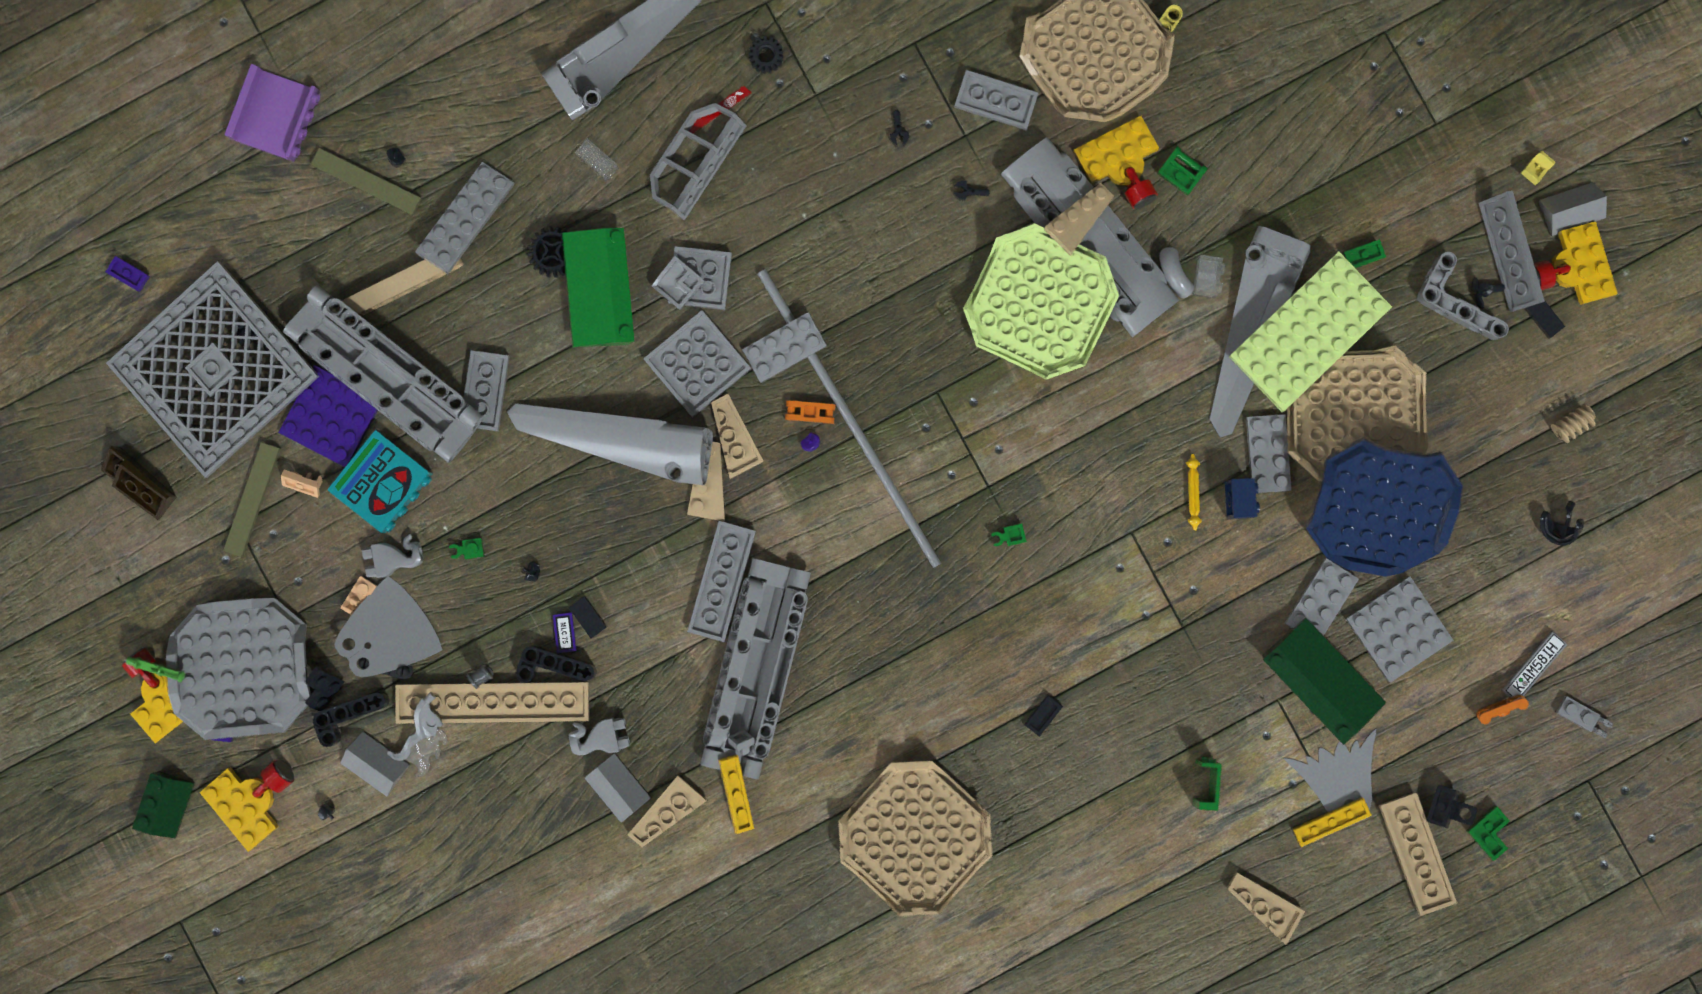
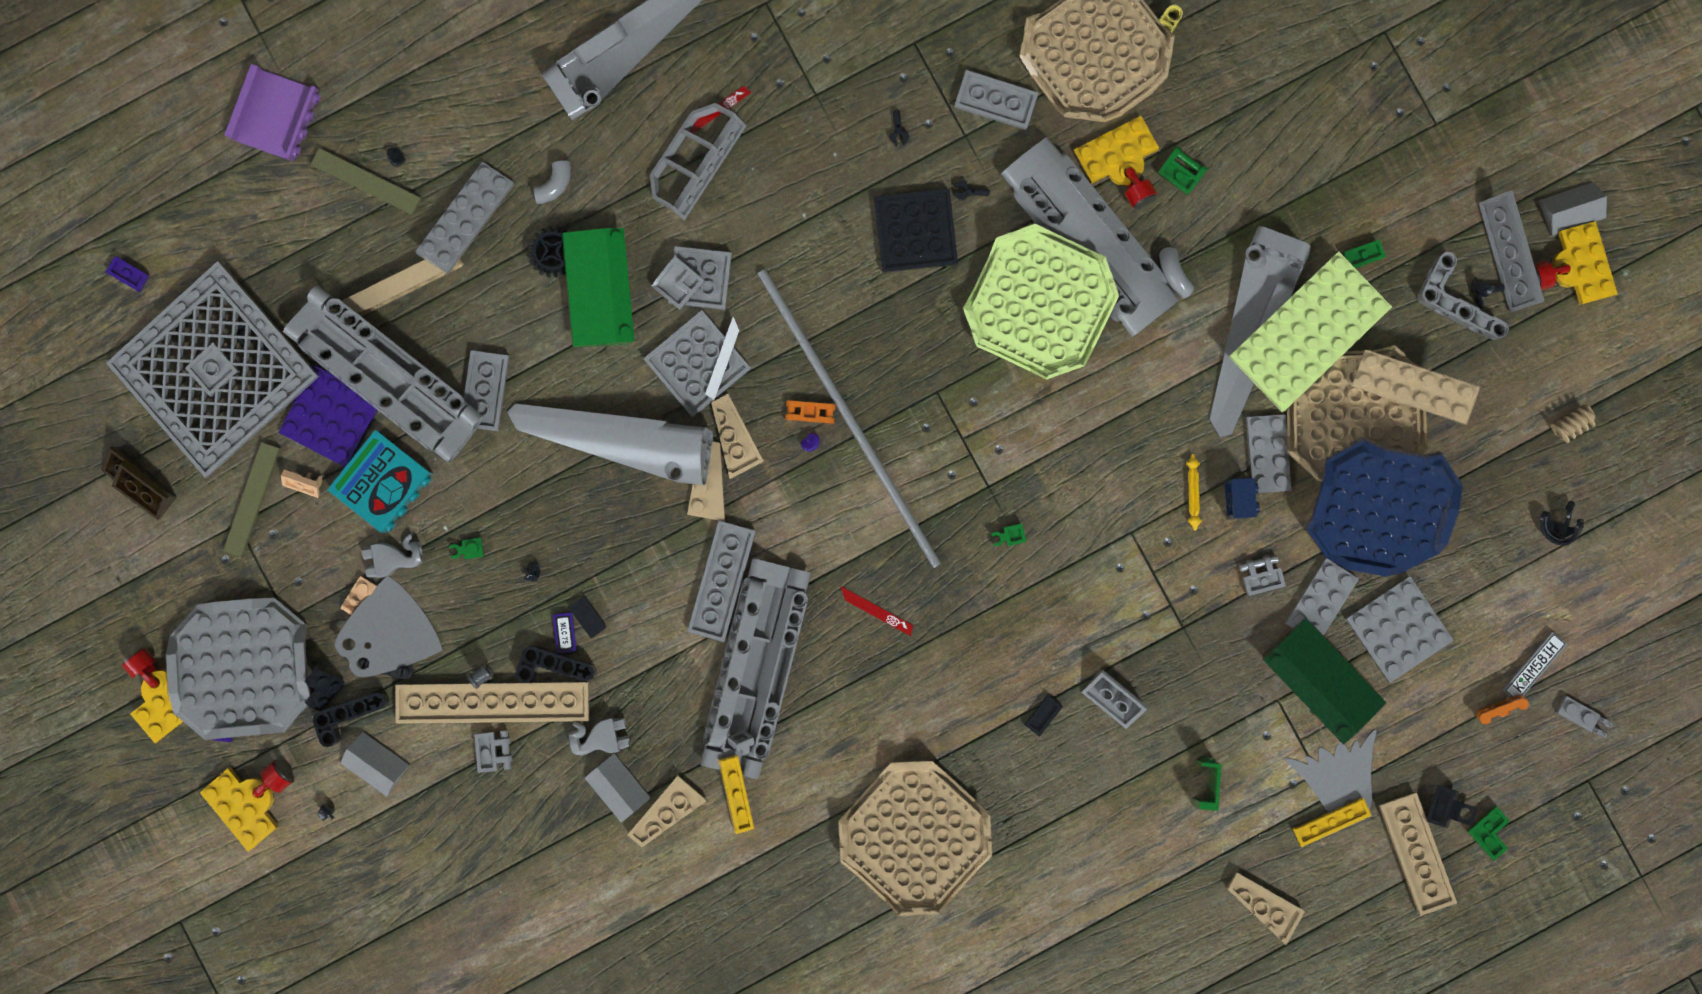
(161, 670): bright green piece -> none
(163, 805): dark green slope -> none
(425, 739): piece -> none
(487, 754): none -> light grey plate
(555, 185): none -> light grey cylinder
(596, 160): clear brick -> none
(722, 360): none -> white sticker
(762, 44): black tyre -> none
(784, 347): light grey plate -> none
(877, 612): none -> red sticker
(916, 230): none -> black plate
(1078, 219): tan wing -> none
(1114, 699): none -> light grey slope
(1208, 276): clear brick -> none
(1263, 581): none -> light grey plate
(1416, 386): none -> tan plate
(1537, 167): light yellow bracket -> none
(1545, 319): black tile -> none

